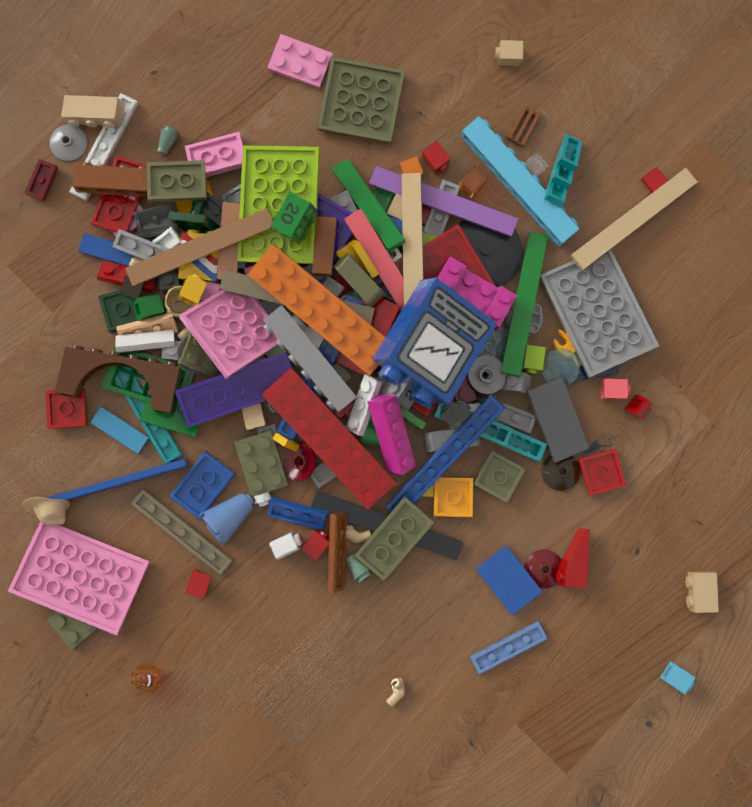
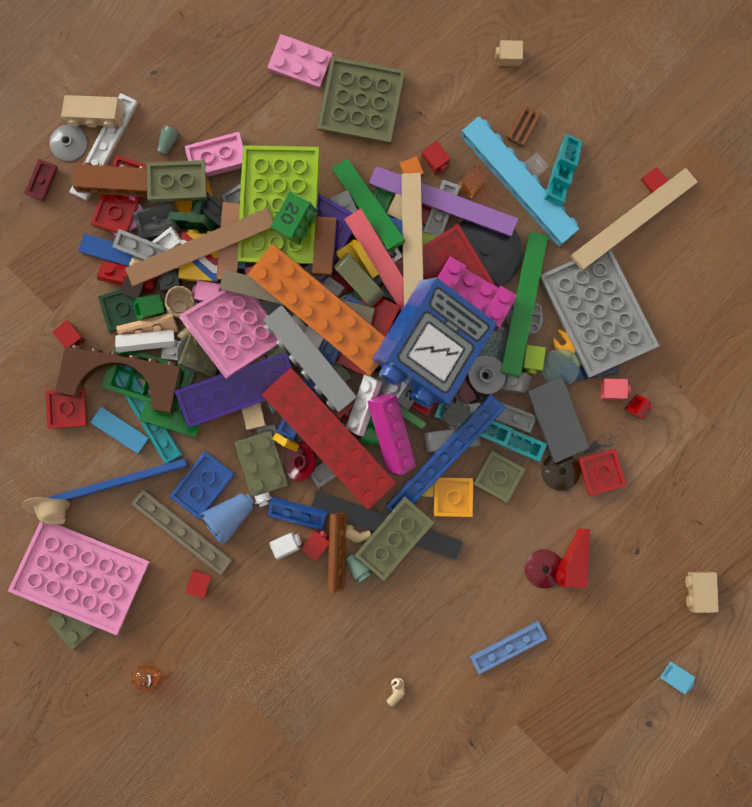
(68, 334): none -> red panel
(192, 290): yellow brick -> none
(509, 580): blue tile -> none

